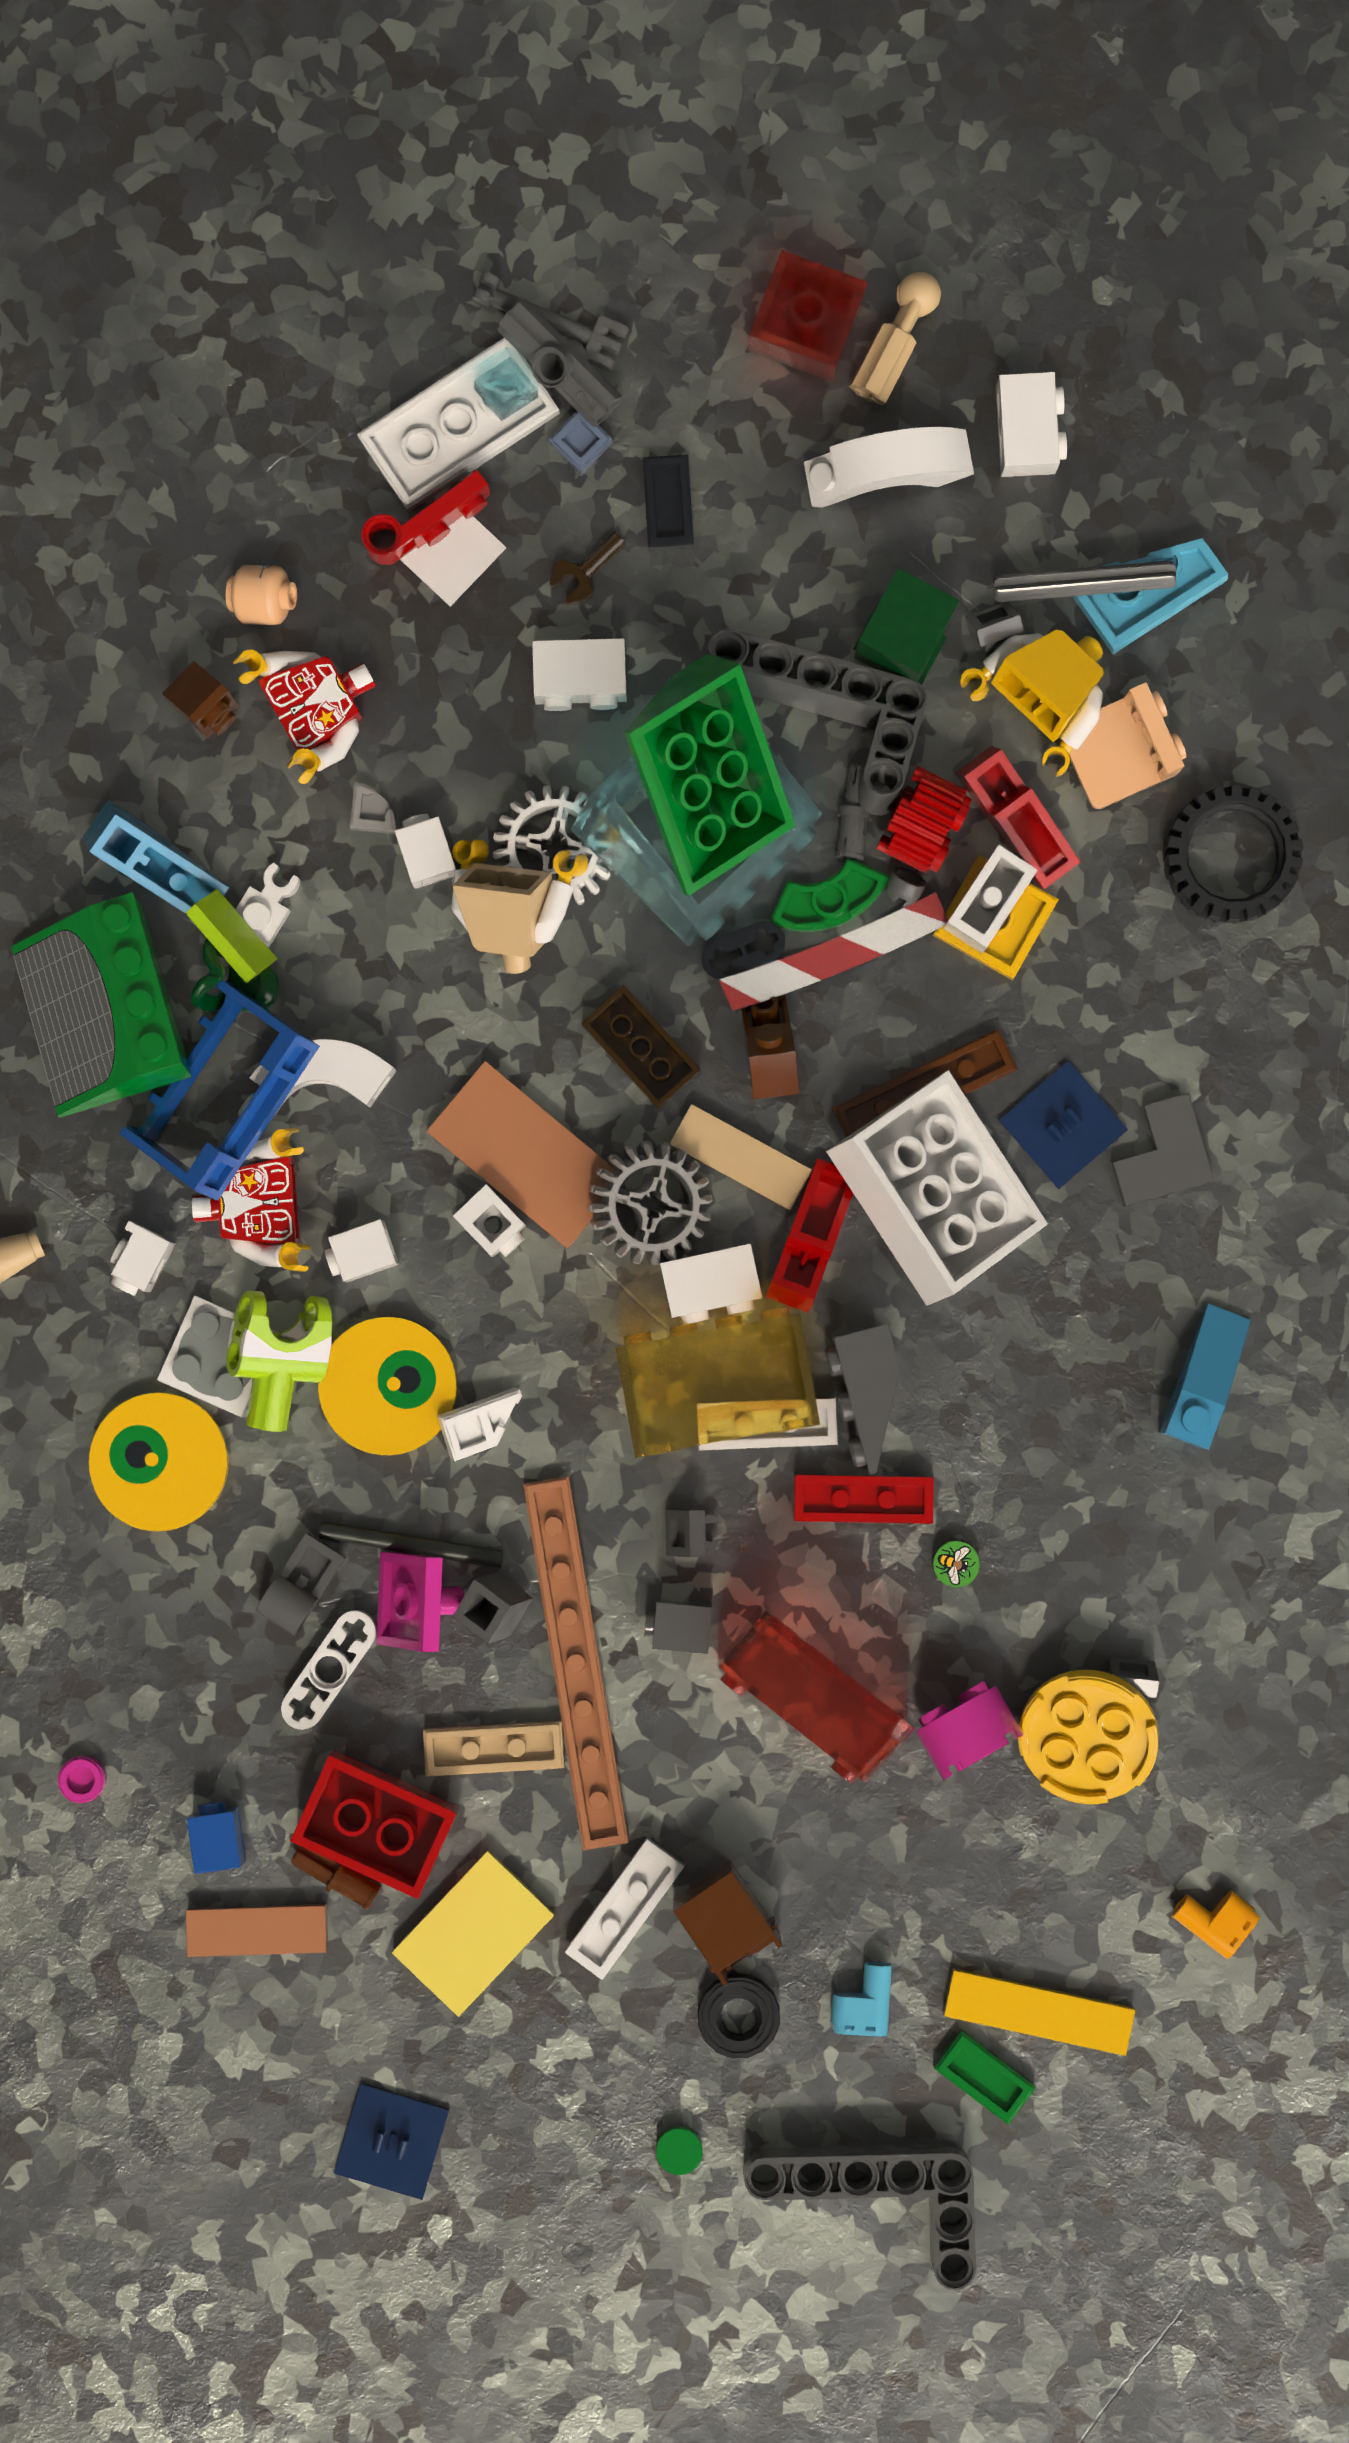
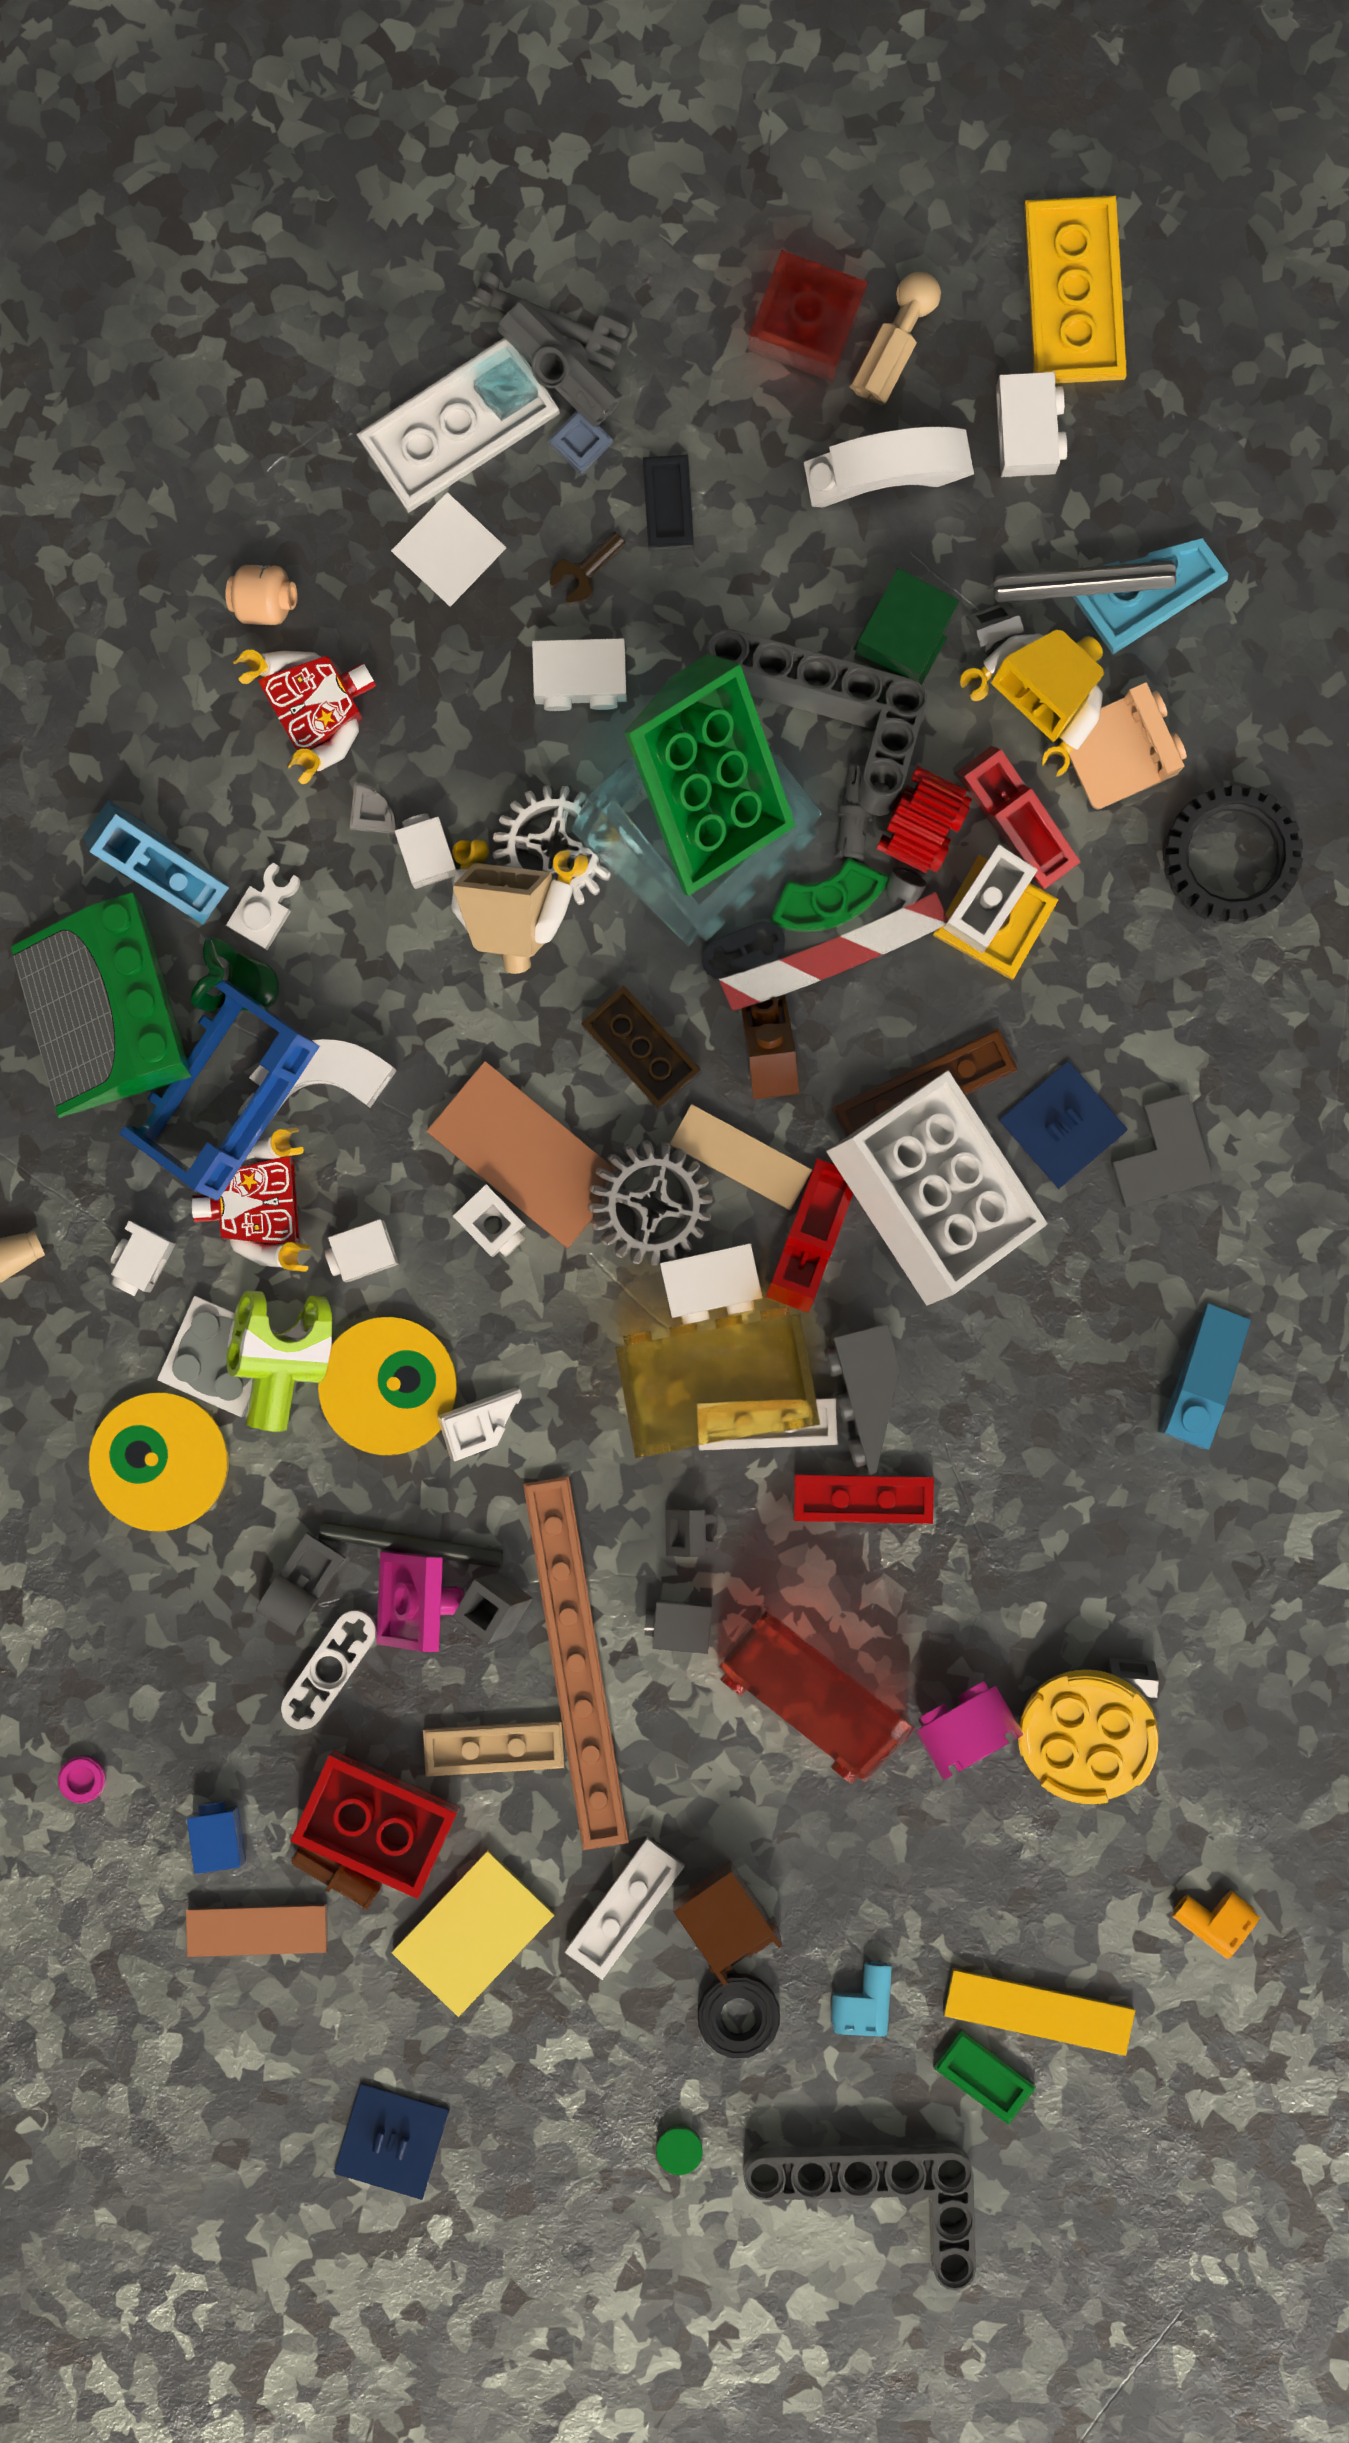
(202, 701): reddish brown slope -> none
(231, 935): lime tile -> none
(430, 524): red plate -> none
(955, 1563): tile -> none
(1075, 288): none -> yellow tile

